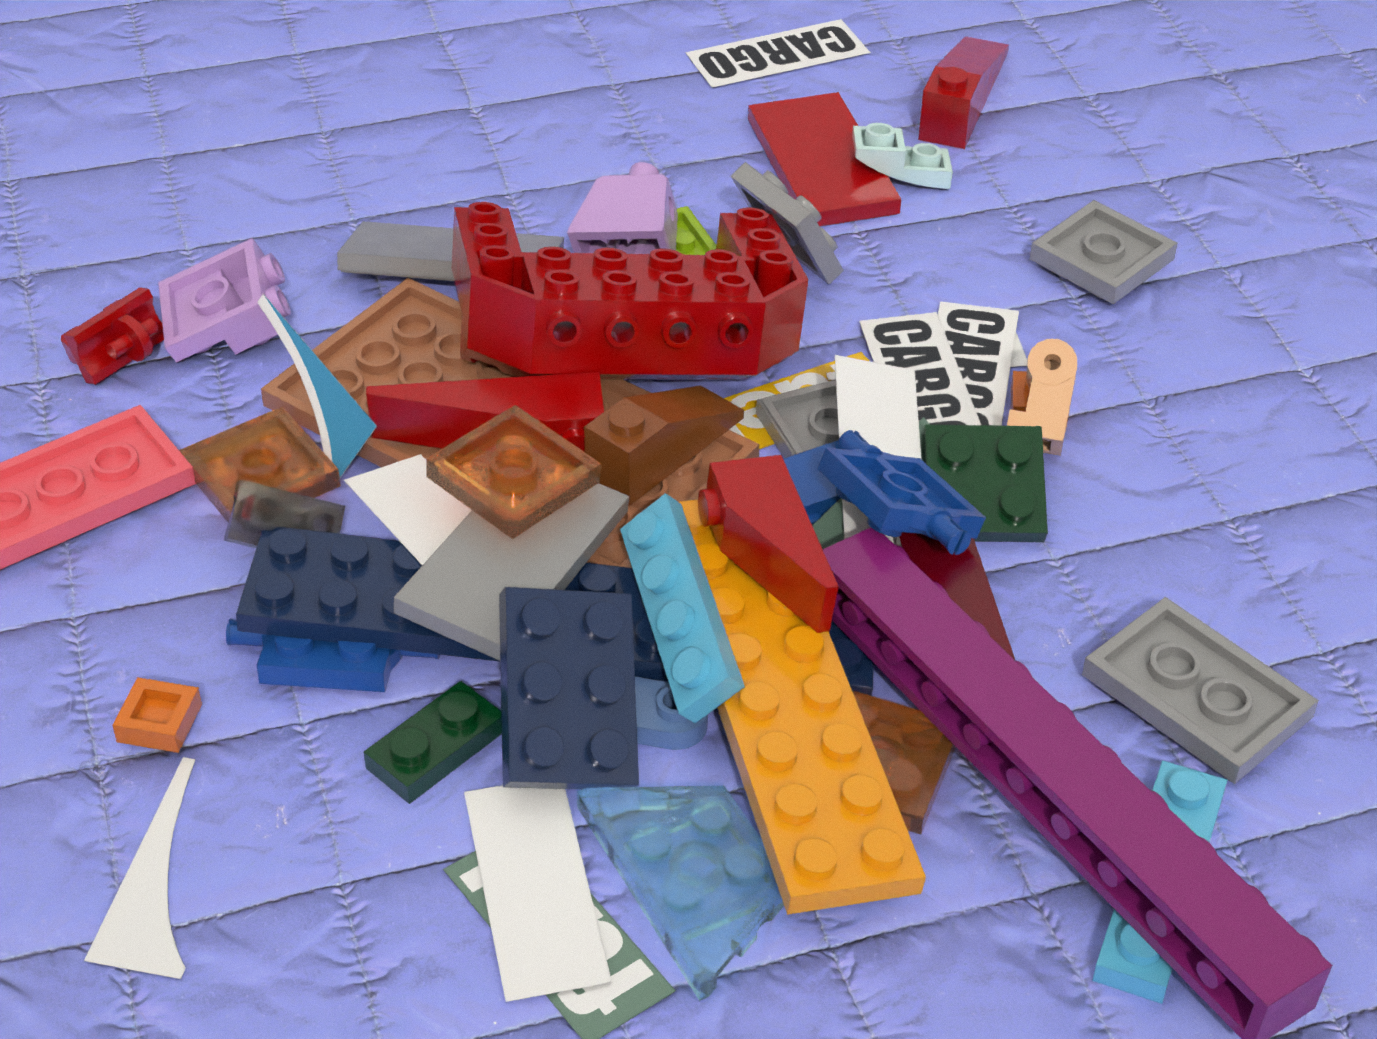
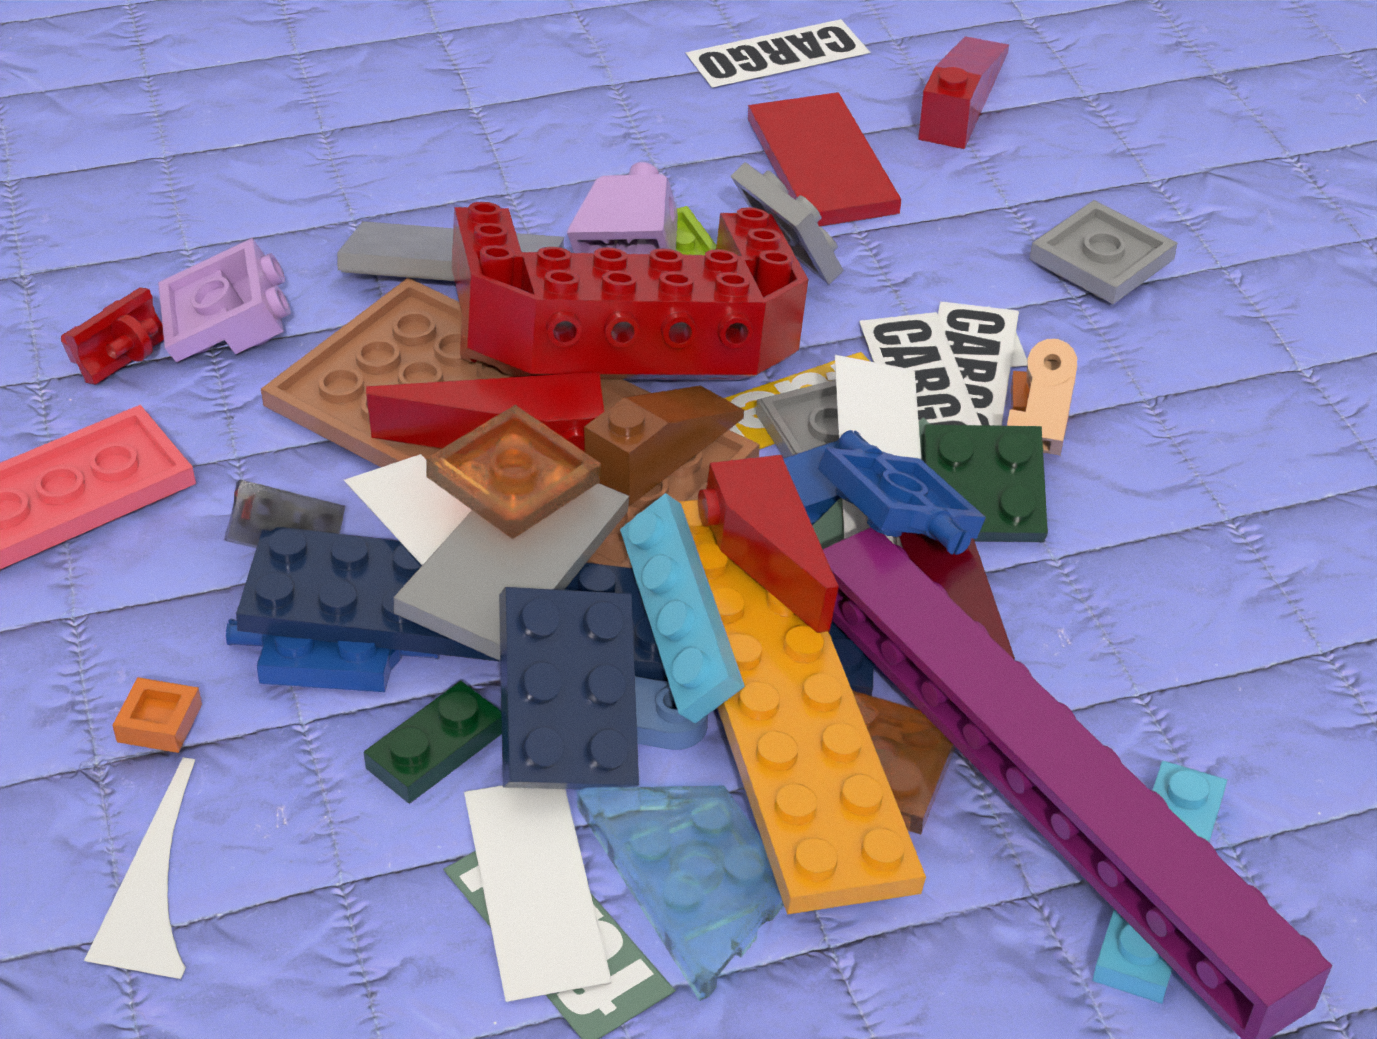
(261, 451): clear orange plate -> none
(340, 419): dark azure sticker -> none
(885, 151): light aqua slope -> none
(1200, 689): light grey plate -> none

